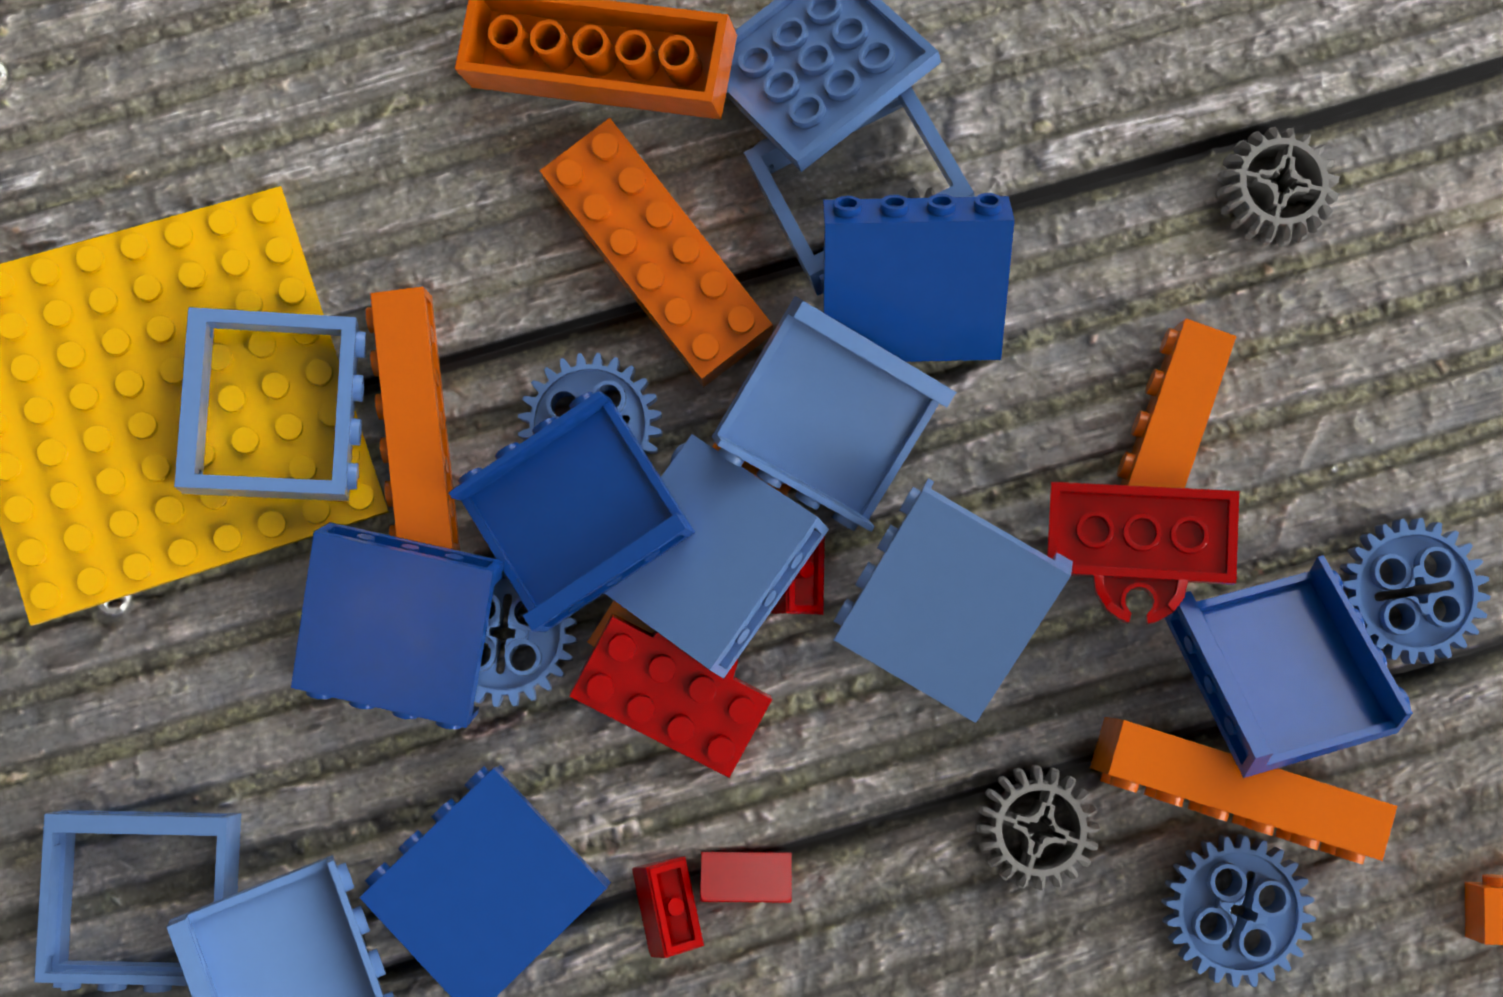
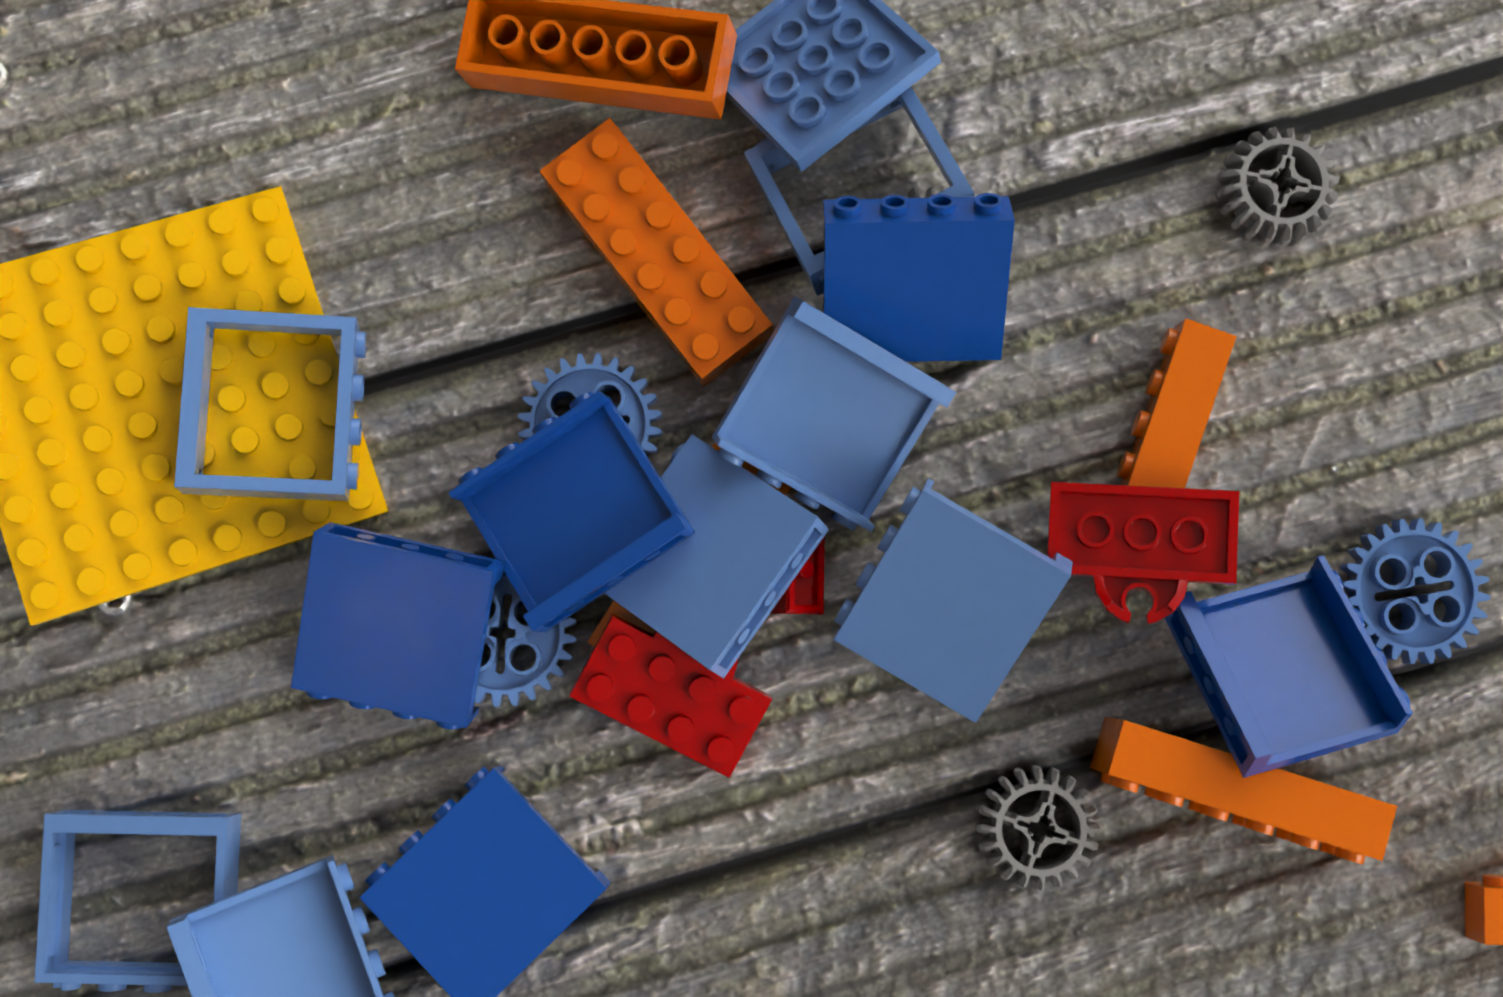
(413, 417): orange brick -> none
(667, 907): red slope -> none
(746, 877): red slope -> none
(1277, 923): medium blue gear -> none

